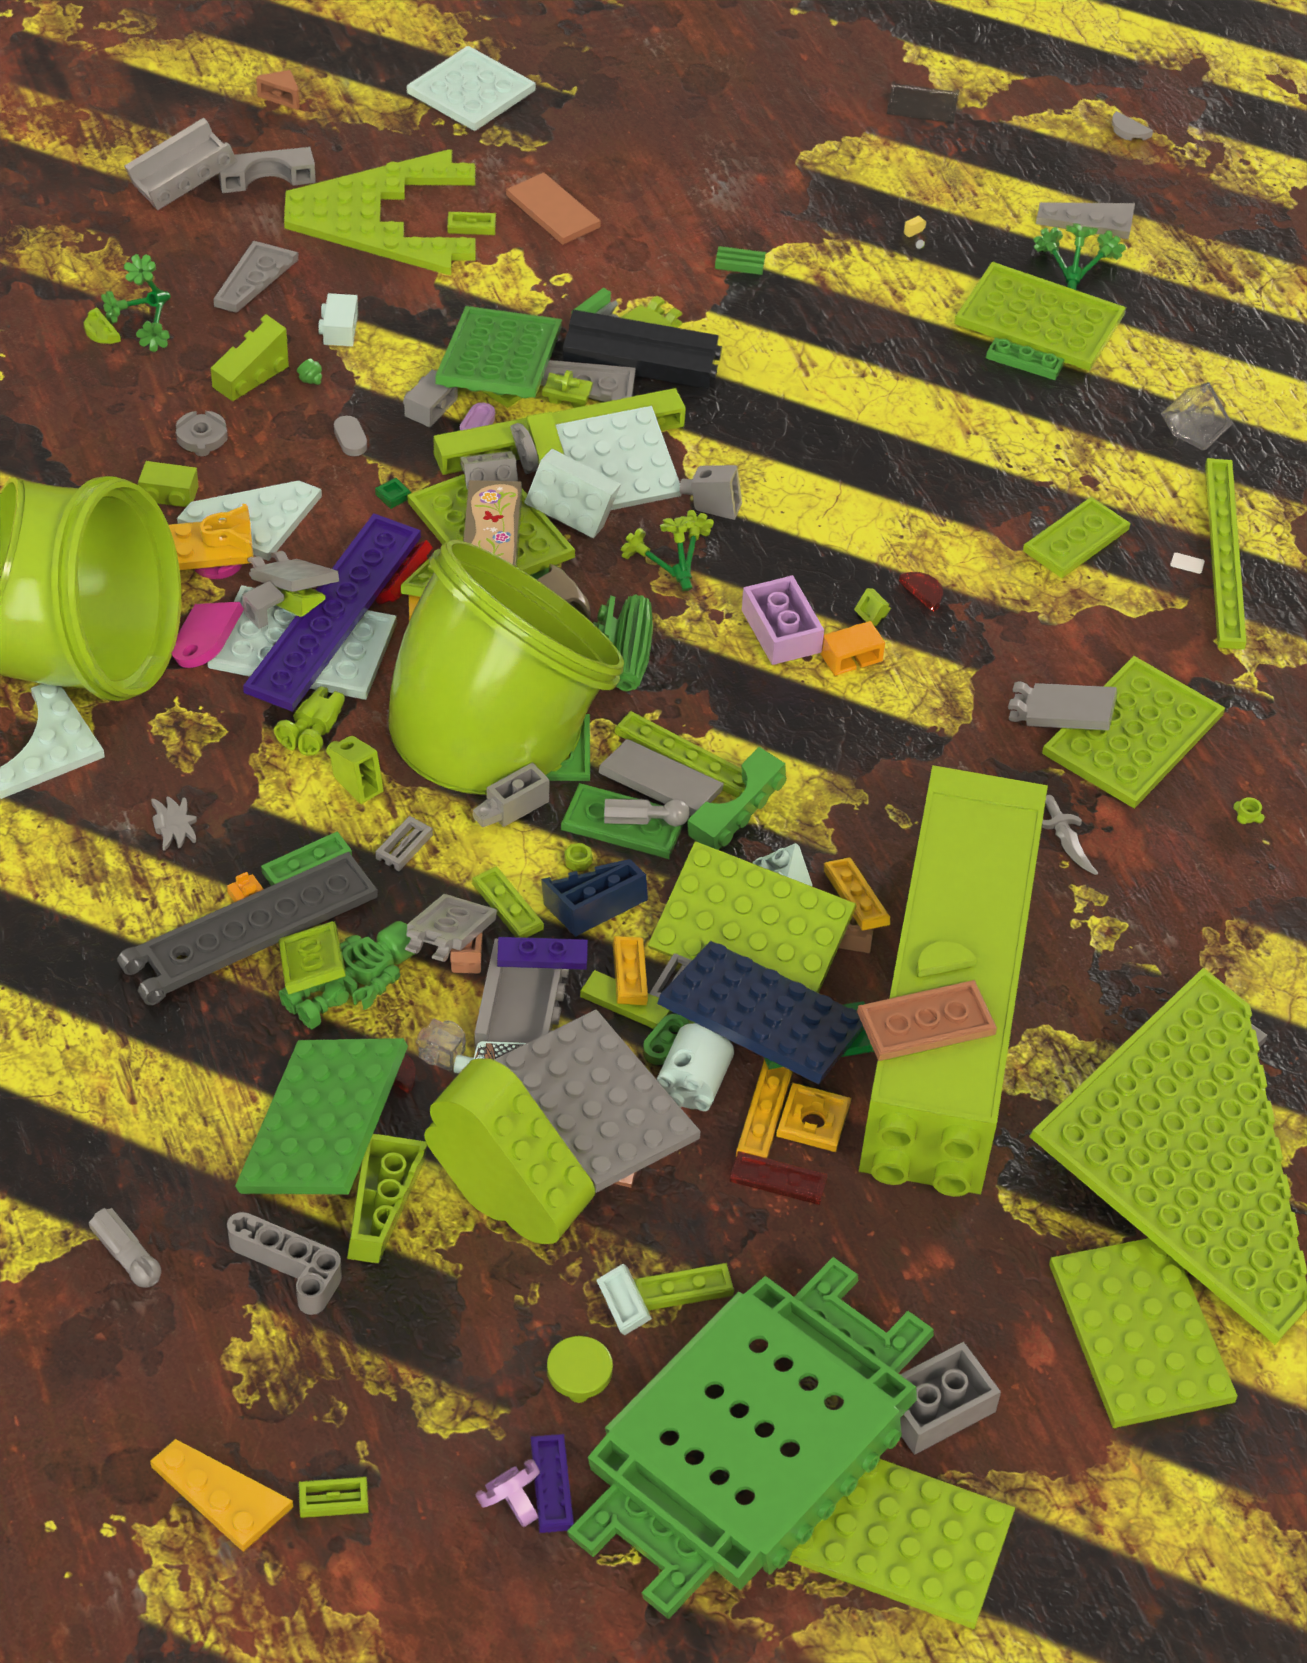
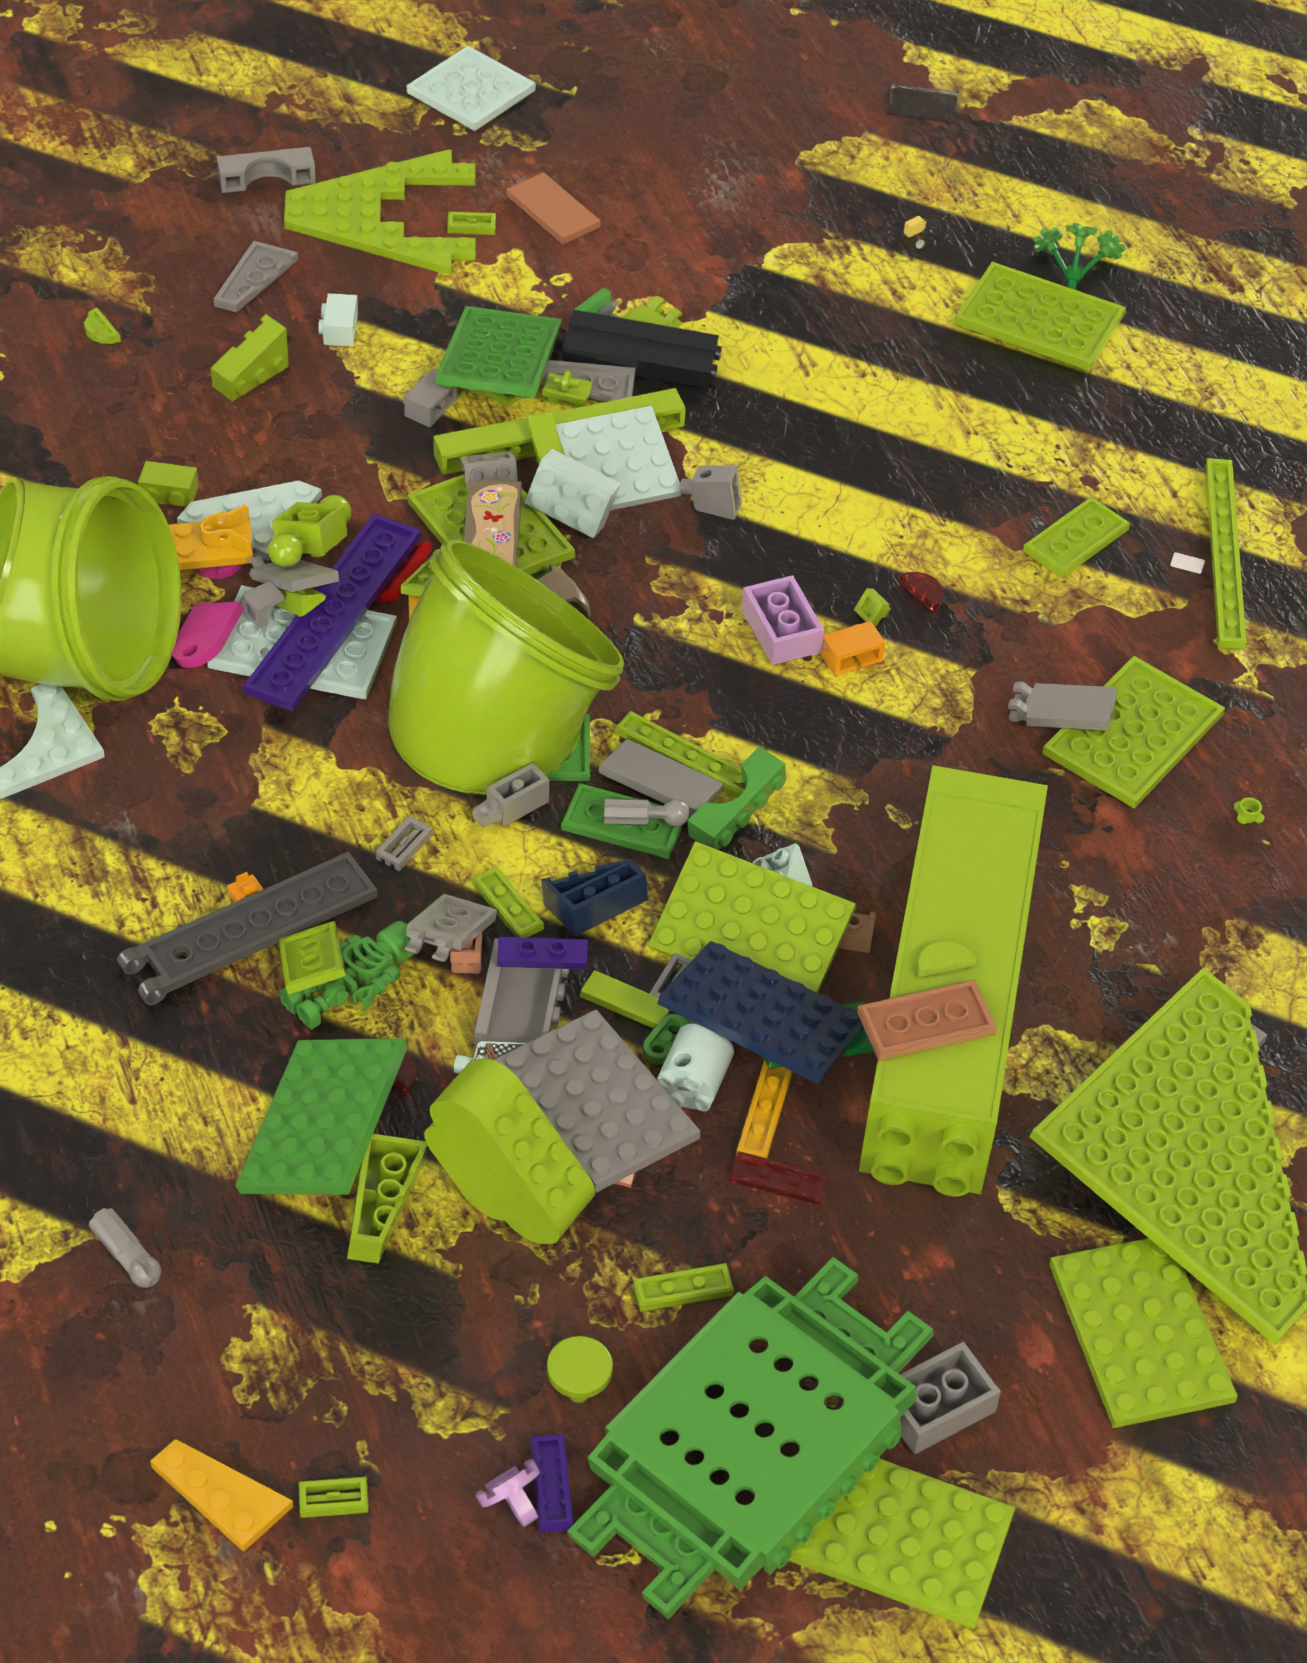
(140, 272): bright green plant -> none
(173, 822): light grey piece -> none
(180, 164): light grey panel -> none
(201, 442): light grey plate -> none
(251, 1234): light grey beam -> none
(279, 88): nougat slope -> none
(305, 858): bright green plate -> none
(308, 530): none -> lime brick
(310, 372): bright green plate -> none
(313, 713): lime piece -> none
(350, 435): light grey tile -> none
(356, 768): lime torso -> none
(392, 493): green tile -> none
(441, 1043): clear brick -> none
(478, 415): lavender tile -> none
(525, 448): light grey tile -> none
(578, 857): lime tile -> none
(624, 1299): light aqua tile -> none
(630, 635): bright green plate -> none
(630, 970): yellow tile -> none
(691, 524): lime plant -> none
(740, 260): bright green tile -> none
(807, 1101): yellow piece -> none
(854, 888): yellow tile -> none
(1025, 358): bright green tile -> none
(1068, 837): light grey piece -> none
(1104, 216): light grey wing -> none
(1129, 128): light grey tile -> none
(1197, 416): clear slope -> none

